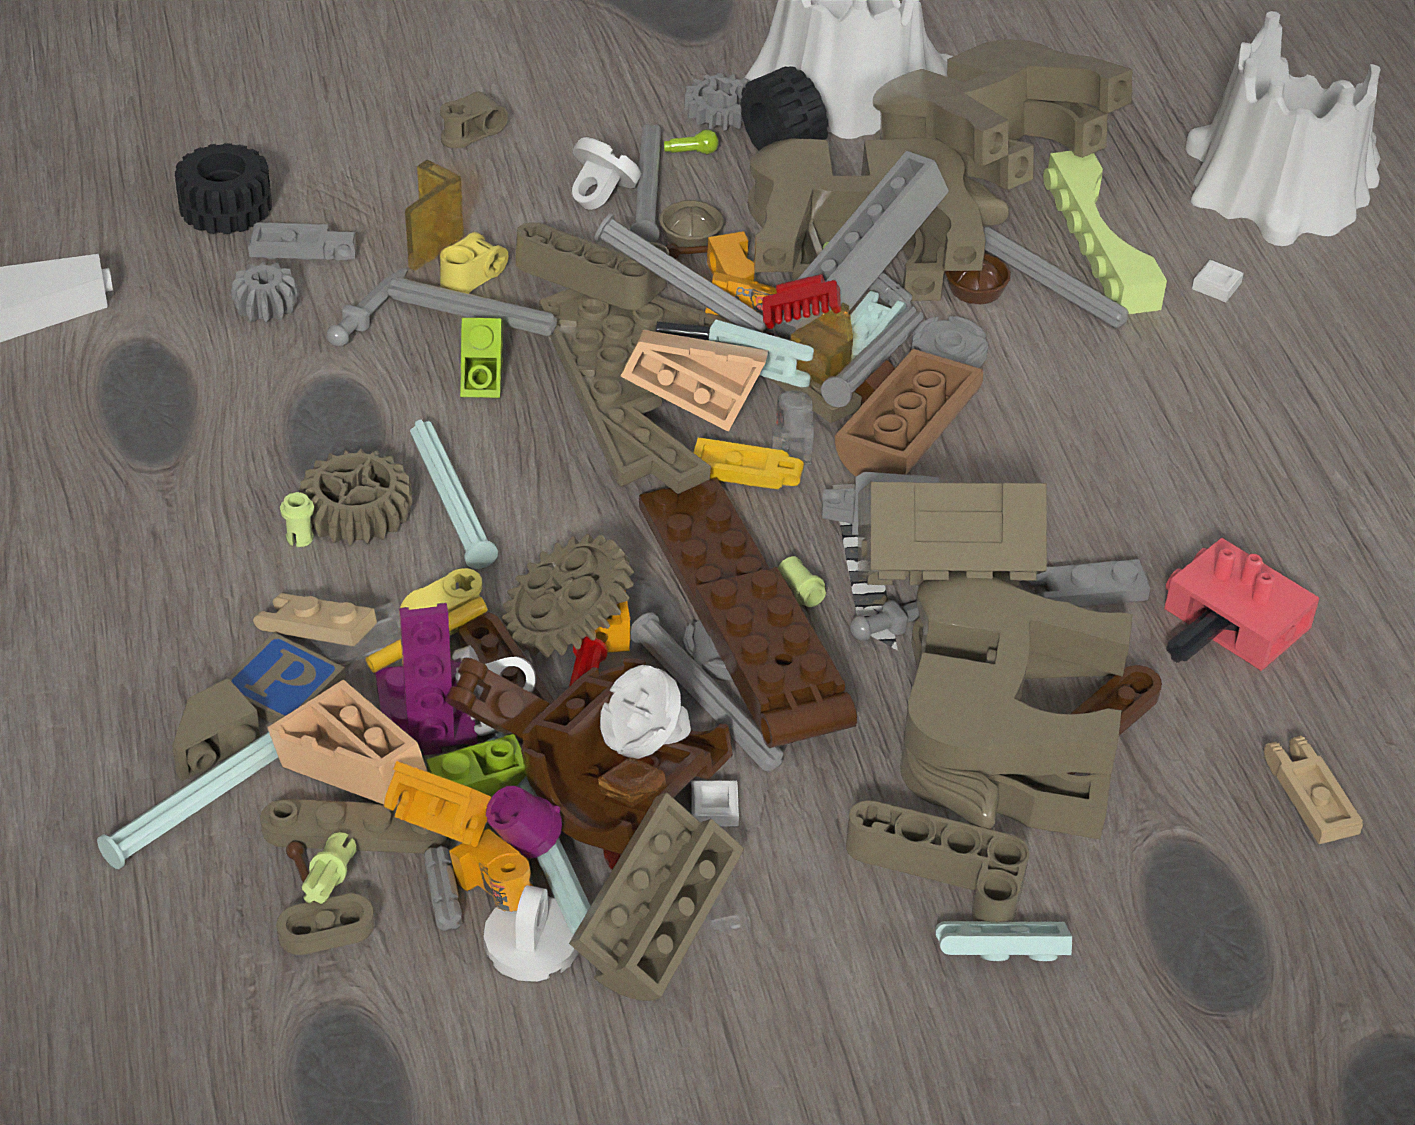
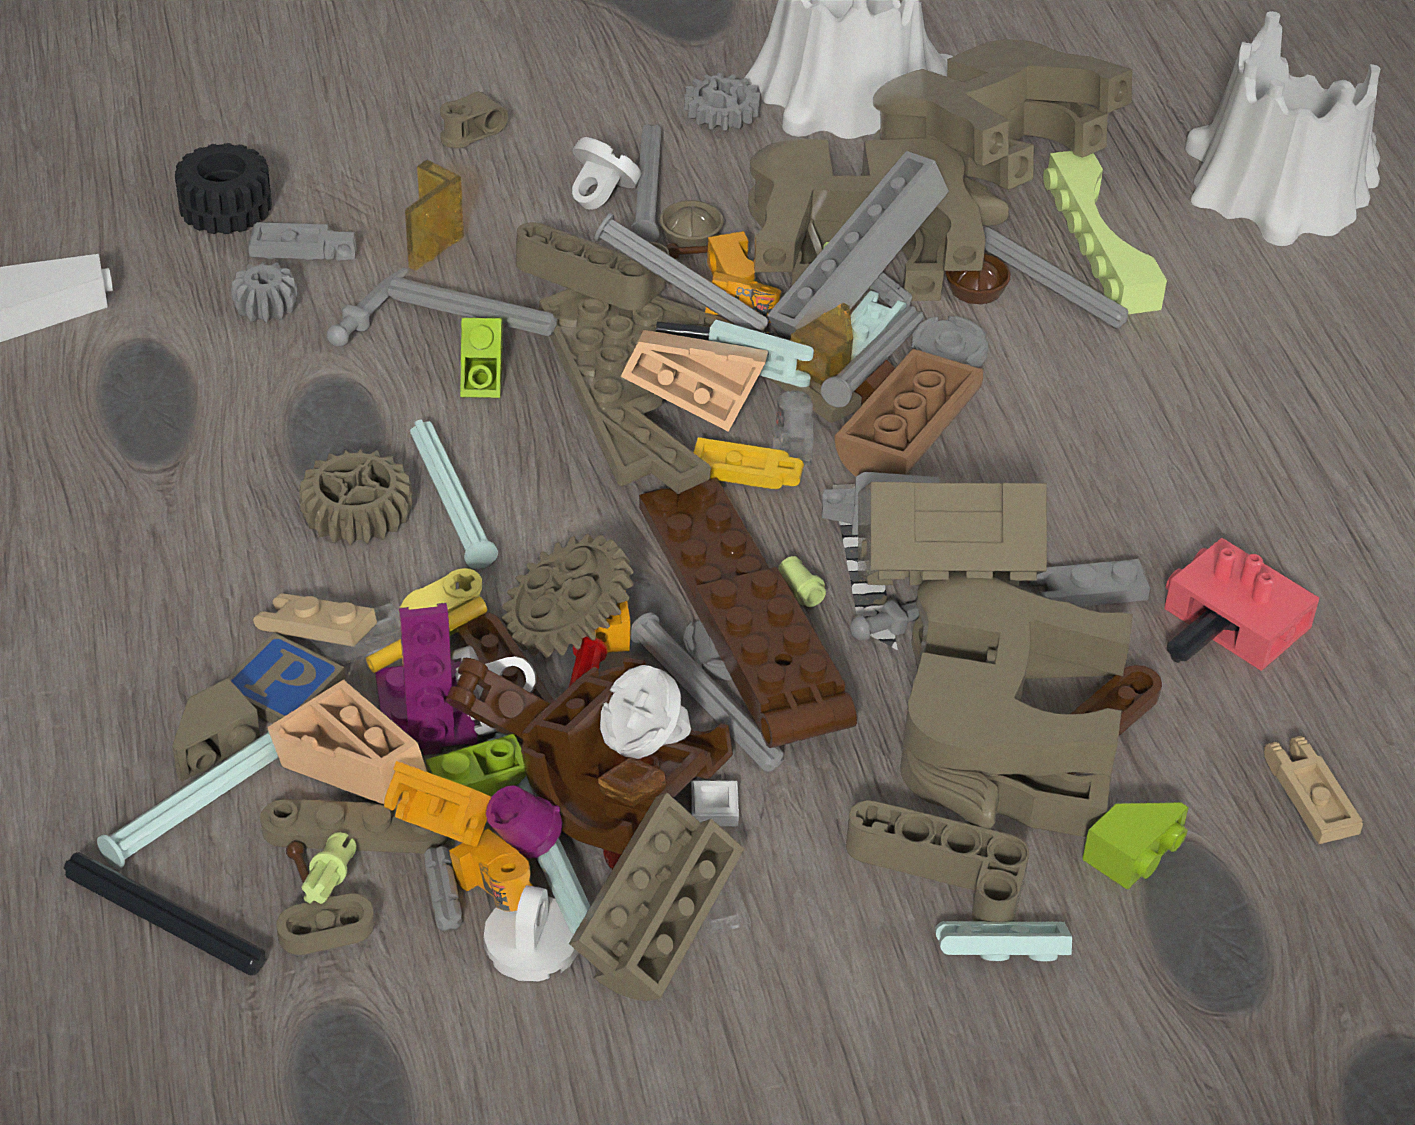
(165, 913): none -> black axle
(297, 512): yellowish green pin -> none
(471, 263): light yellow piece -> none
(704, 142): lime piece -> none
(783, 107): black tyre -> none
(801, 293): red piece -> none
(1134, 838): none -> lime slope
(1217, 281): white tile -> none

